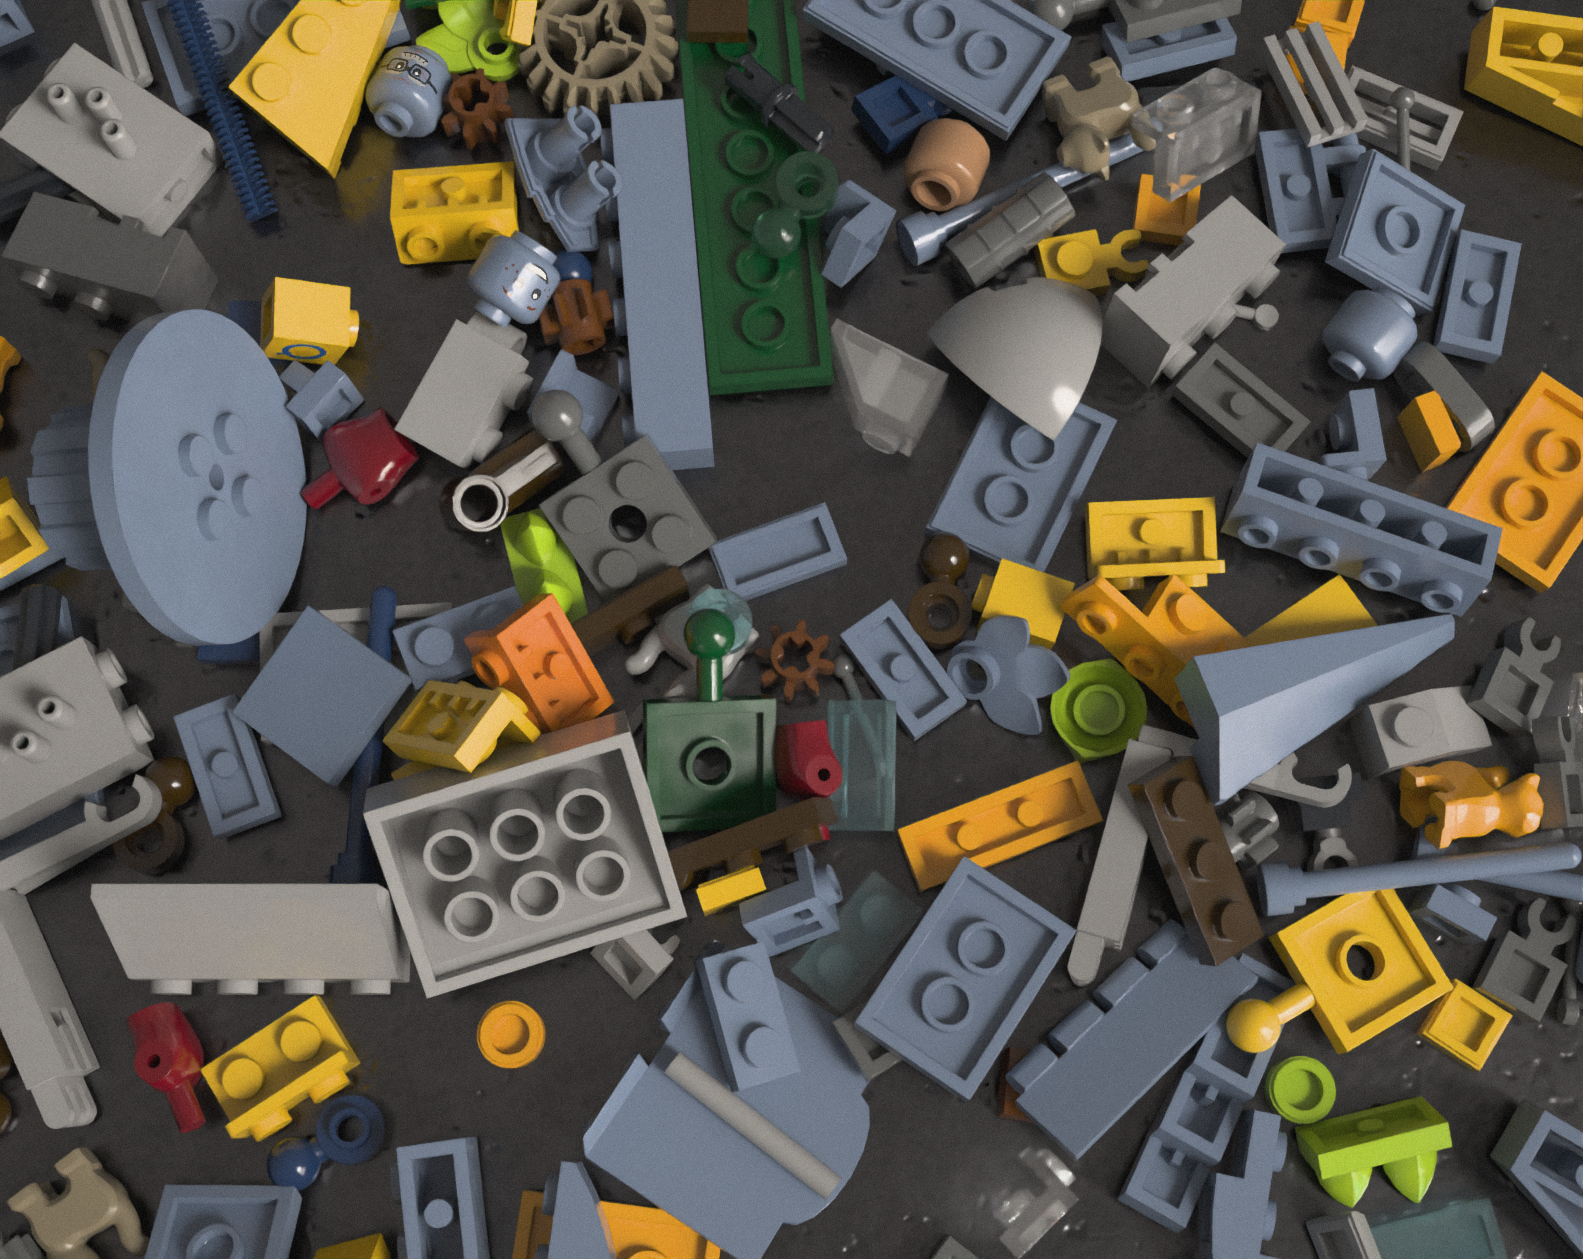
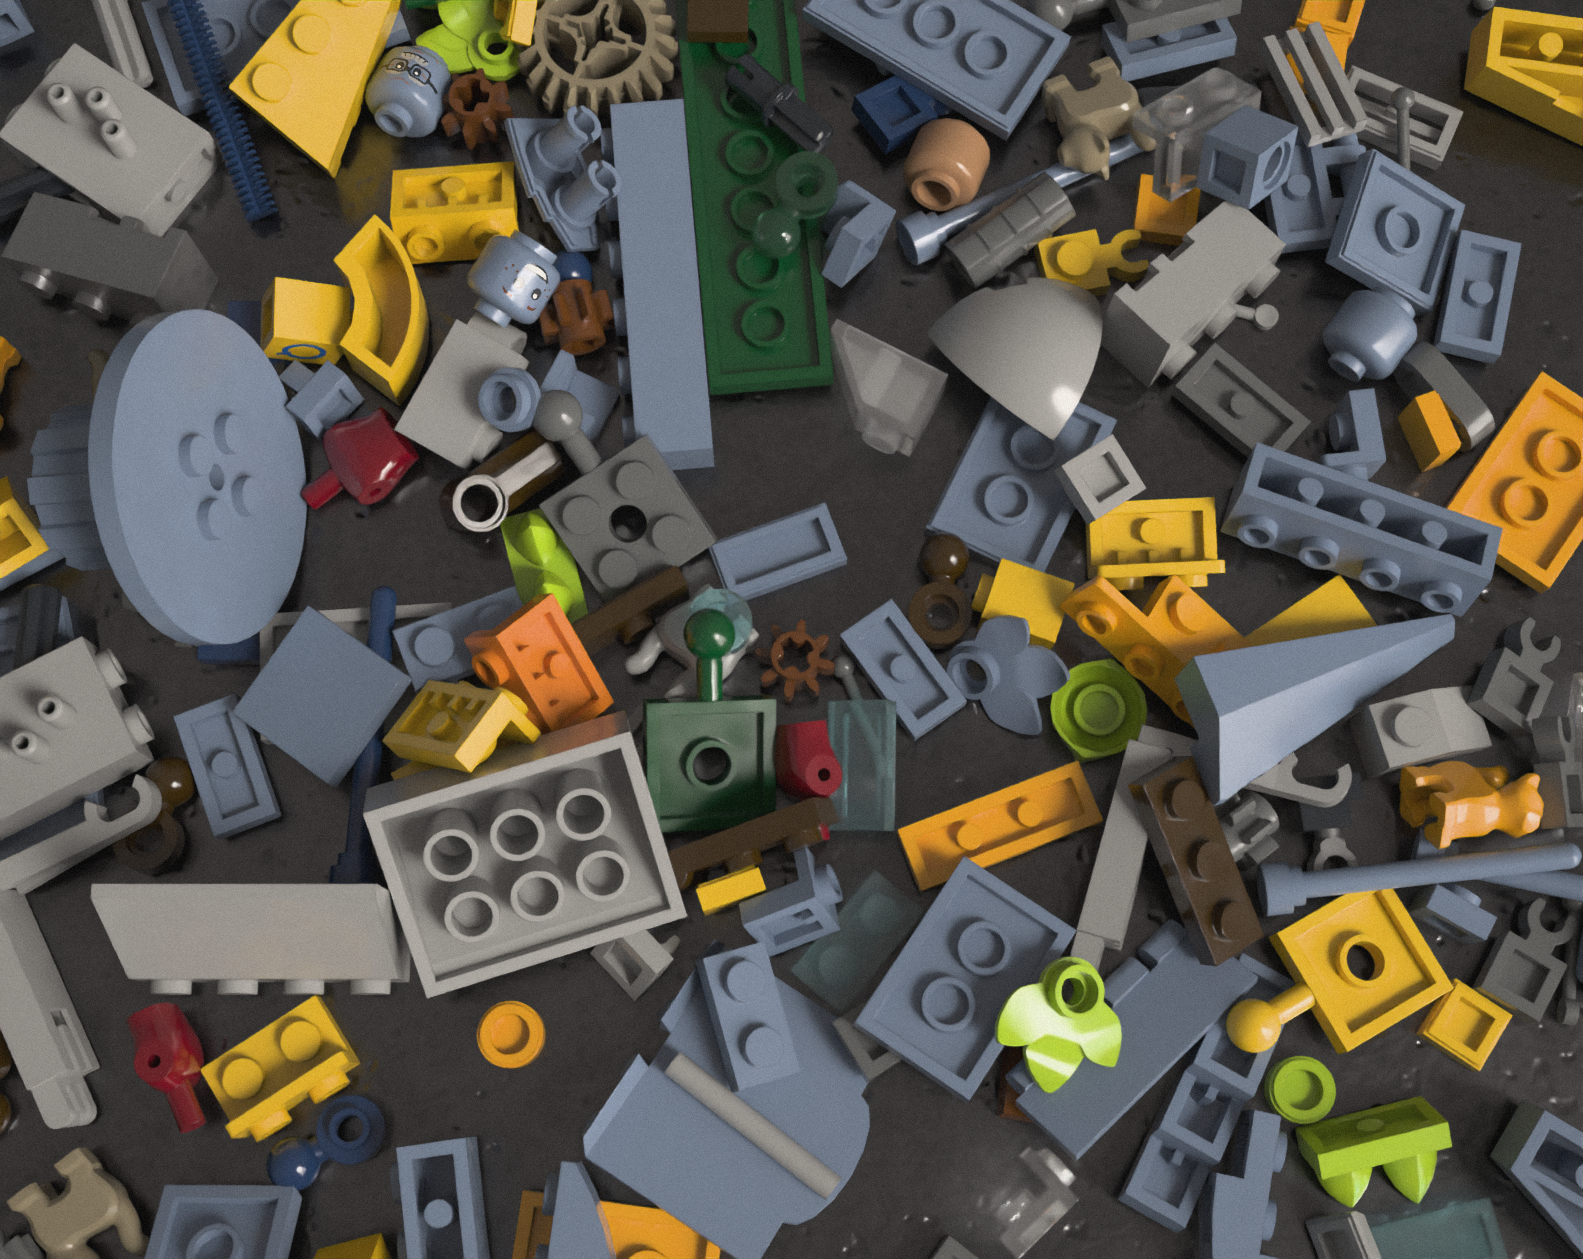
(389, 314): none -> yellow brick
(496, 399): none -> sand blue plate
(1057, 1032): none -> lime plate
(1099, 479): none -> light grey tile
(1246, 157): none -> sand blue brick

